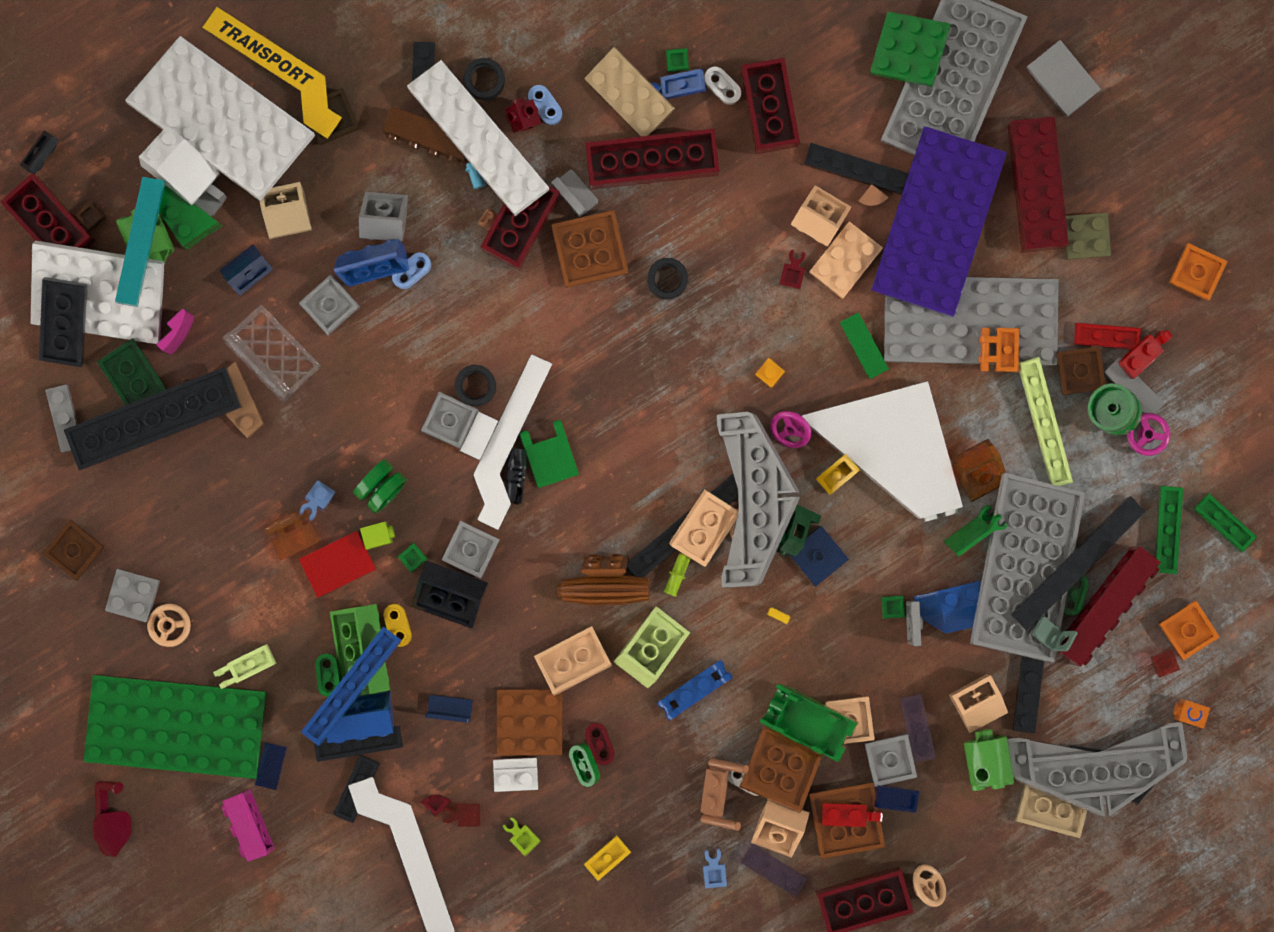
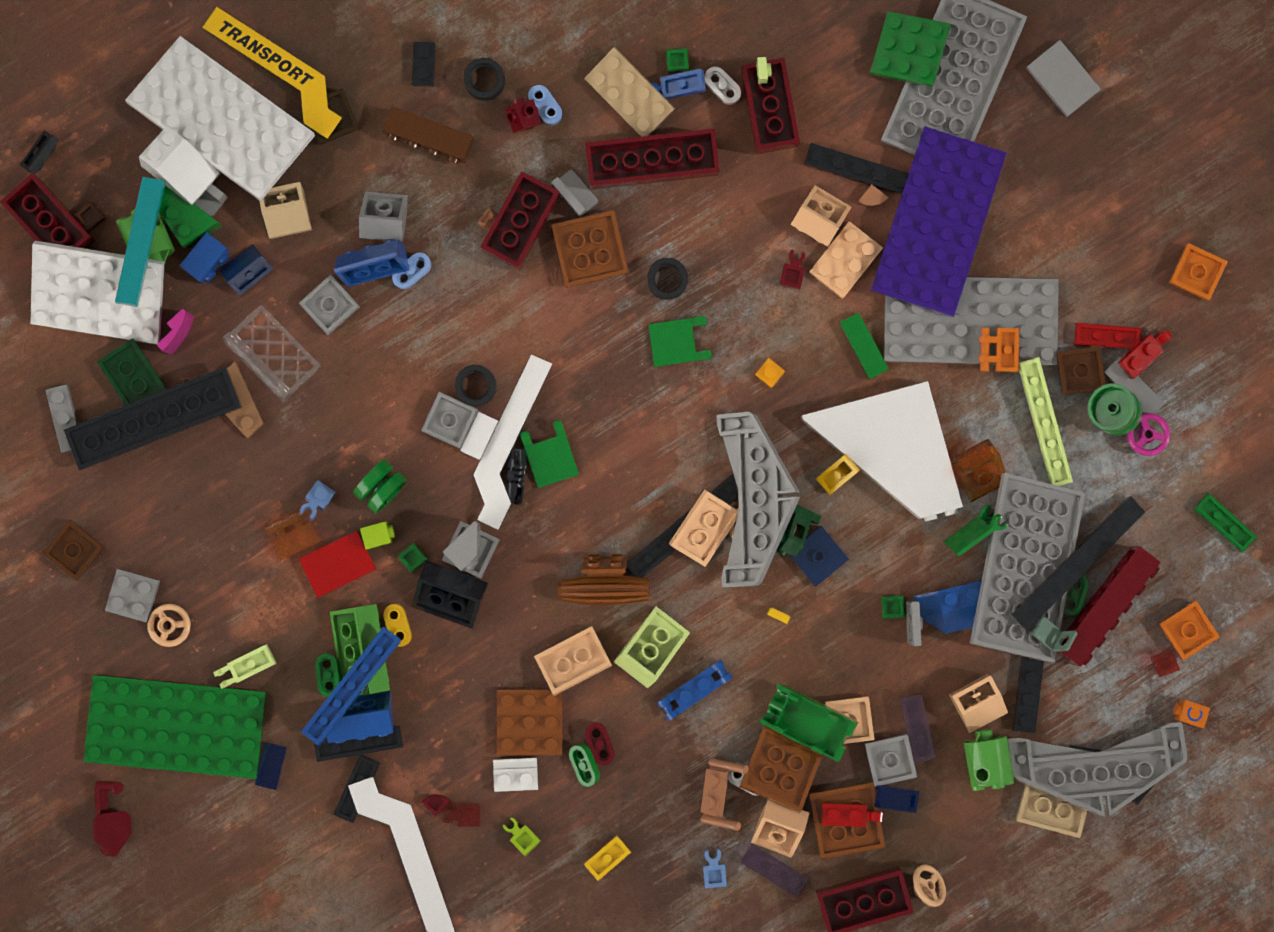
(62, 321): black tile -> none
(205, 258): none -> blue brick
(247, 825): dark pink slope -> none
(449, 708): dark blue panel -> none
(465, 548): none -> light grey slope
(476, 179): medium azure pin -> none
(478, 138): white plate -> none
(674, 342): none -> green flag
(677, 574): lime axle -> none
(763, 70): none -> yellowish green plate
(793, 426): dark pink piece -> none
(1038, 184): dark red brick -> none
(1088, 236): olive plate -> none
(1168, 528): green plate -> none

